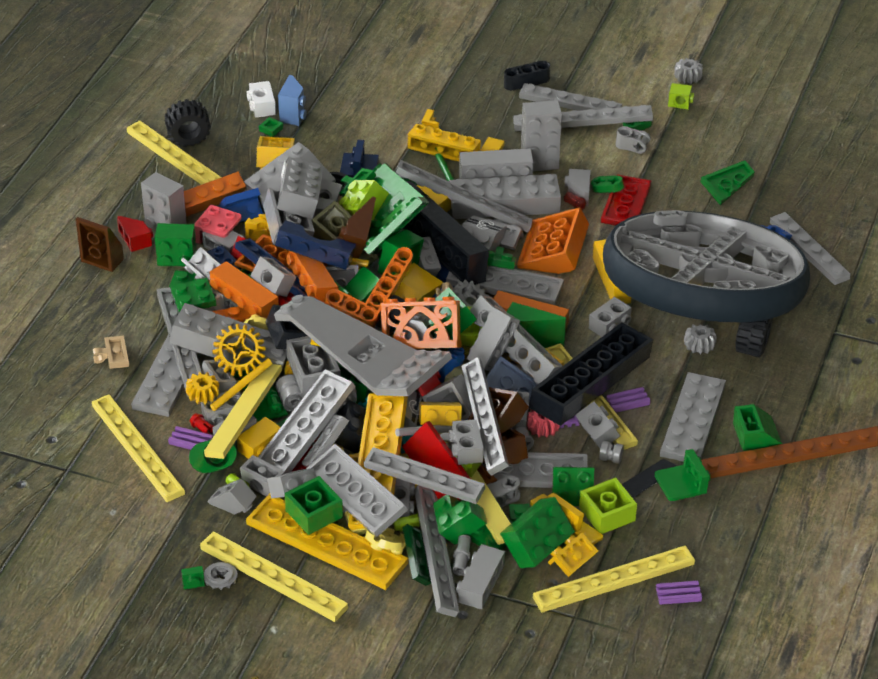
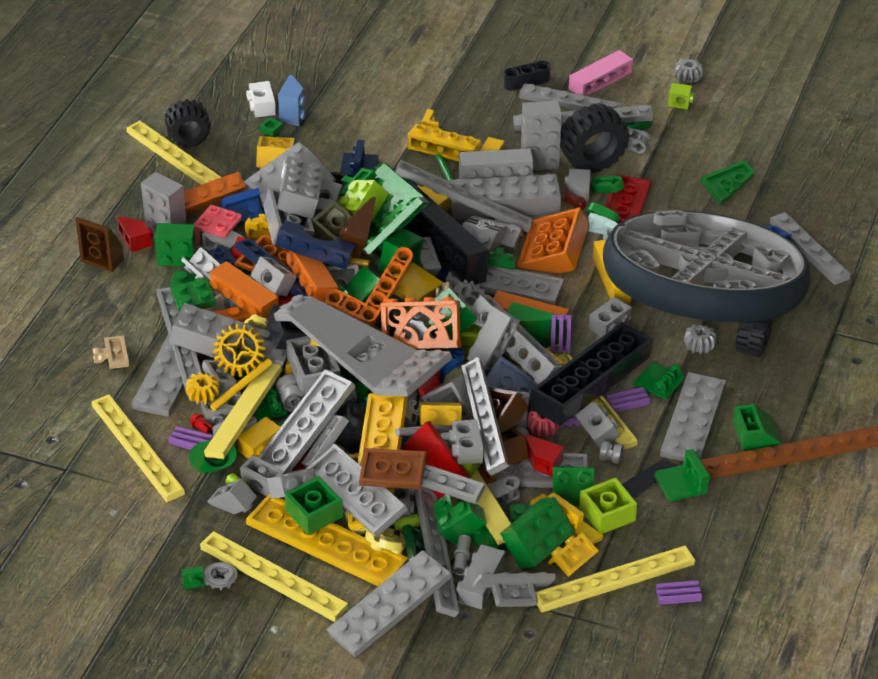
(389, 603): none -> light grey plate
(393, 468): none -> dark orange tile
(514, 589): none -> light grey bracket
(543, 454): none -> red slope
(560, 348): none -> medium lavender tile
(583, 126): none -> black tyre
(600, 73): none -> bright pink brick
(600, 225): none -> light aqua slope
(603, 211): none -> green beam
(660, 380): none -> green hinge

